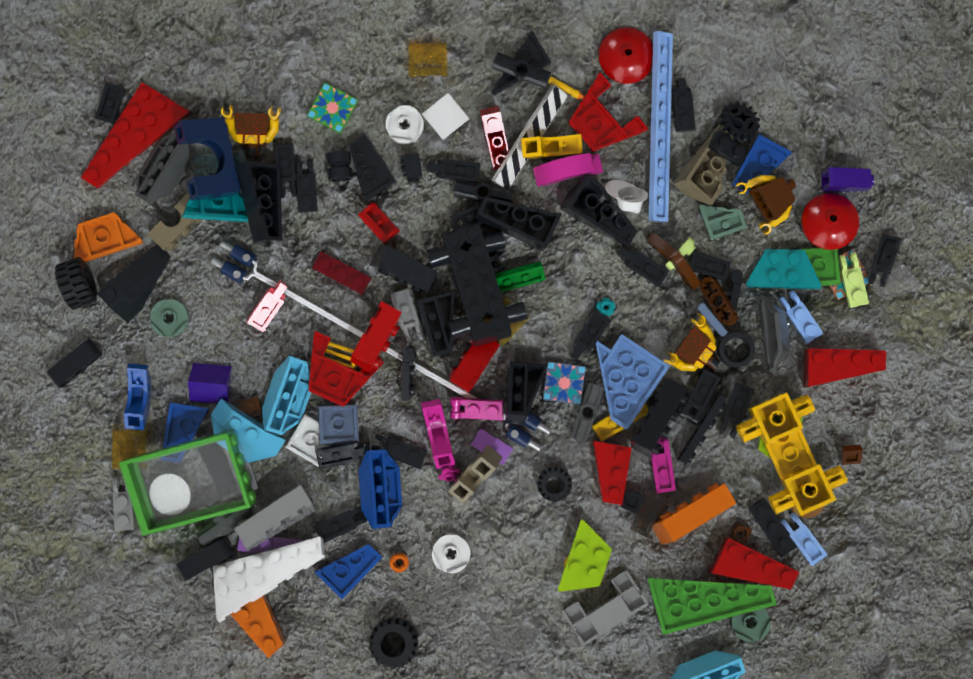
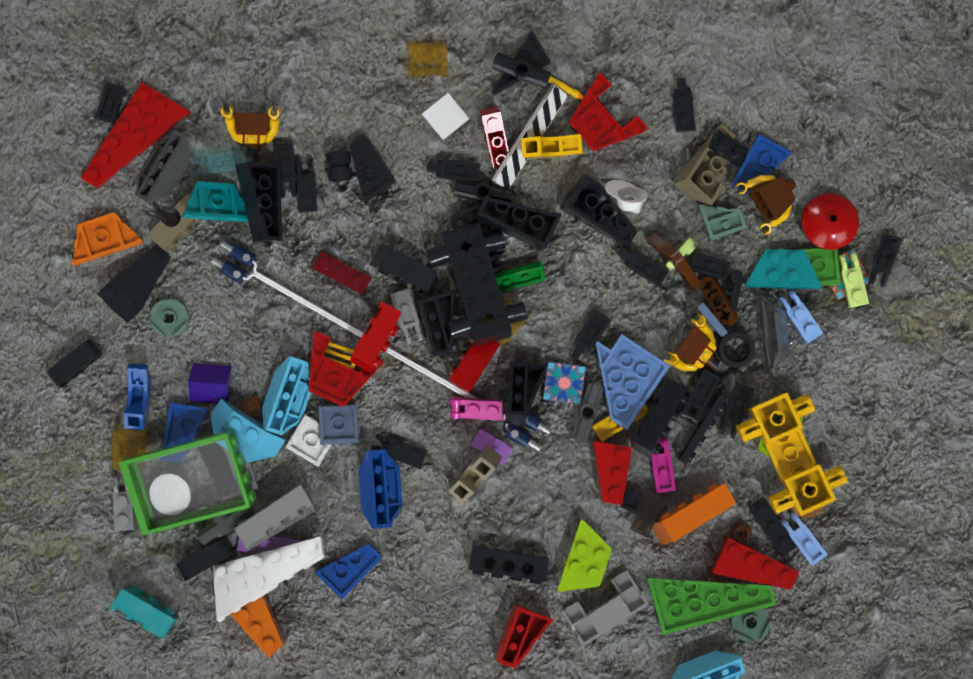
(76, 283): black tyre -> none
(145, 611): none -> teal wedge
(213, 134): dark blue arch -> none
(267, 306): hinge -> none
(332, 108): tile -> none
(339, 525): black hinge -> none
(340, 454): black hinge -> none
(378, 223): red hinge -> none
(388, 659): black tyre -> none
(395, 567): orange plate -> none
(398, 116): white plate -> none
(408, 373): black hinge -> none
(412, 168): black brick -> none
(438, 433): dark pink arch -> none
(440, 550): white plate -> none
(448, 473): dark pink plate -> none
(519, 635): none -> red wedge
(539, 564): none -> black brick
(554, 472): black tyre -> none
(567, 168): dark pink arch -> none
(606, 302): teal plate -> none
(623, 67): red dish -> none
(660, 126): light blue plate -> none
(739, 121): black gear -> none
(837, 364): red wedge -> none
(846, 180): dark purple slope -> none
(851, 454): reddish brown plate -> none

